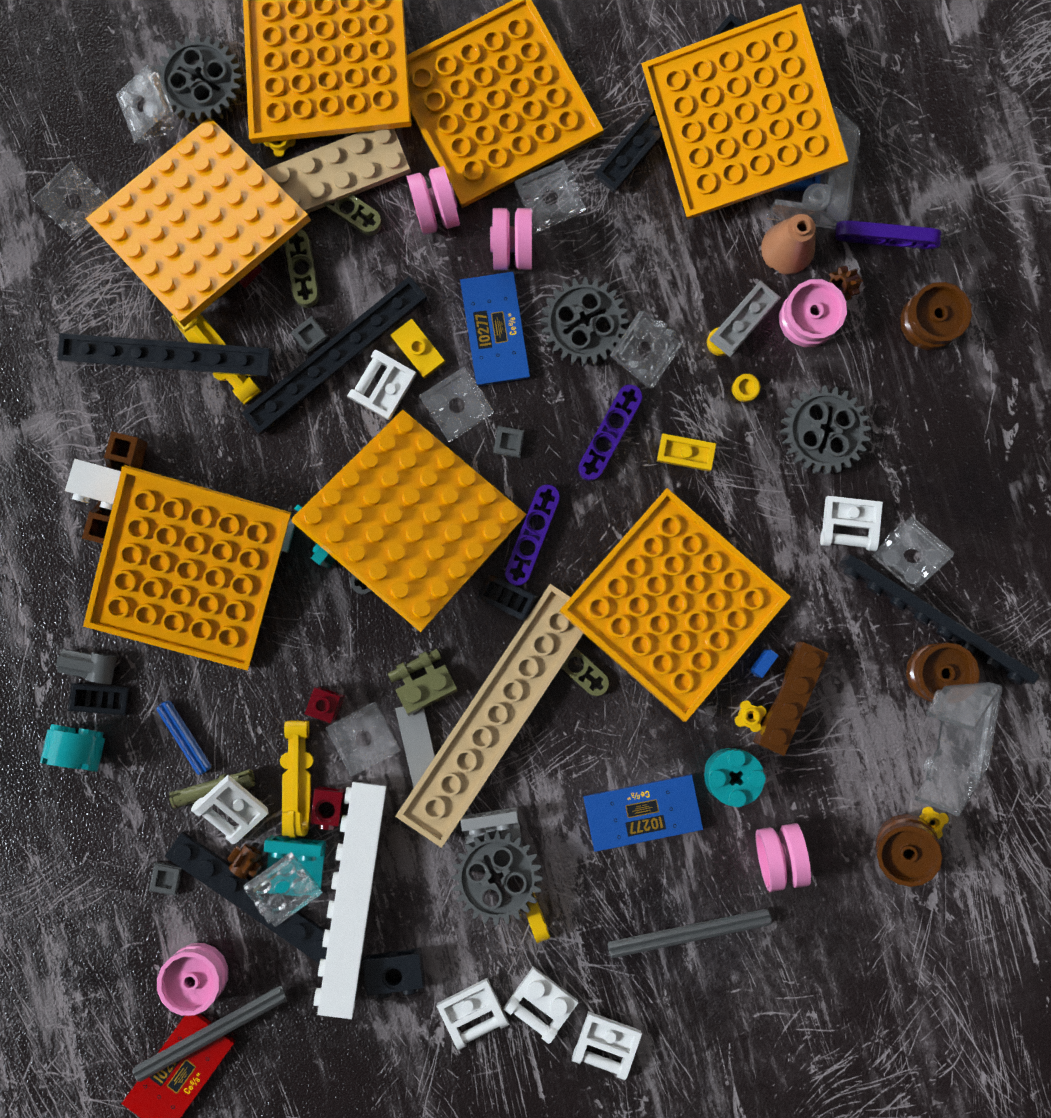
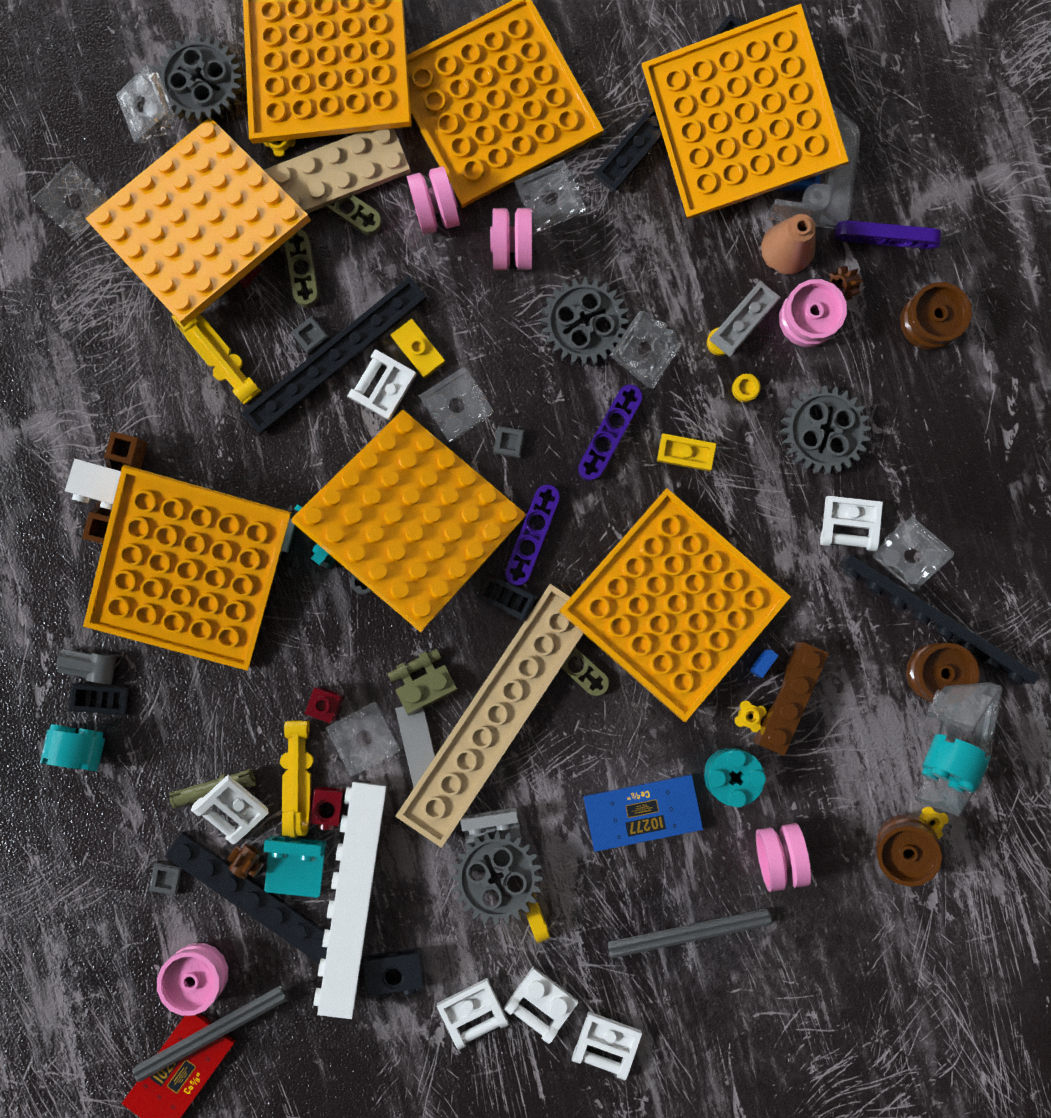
(165, 355): black plate -> none
(183, 737): blue axle -> none
(280, 906): clear piece -> none
(495, 329): blue tile -> none
(956, 763): none -> teal brick

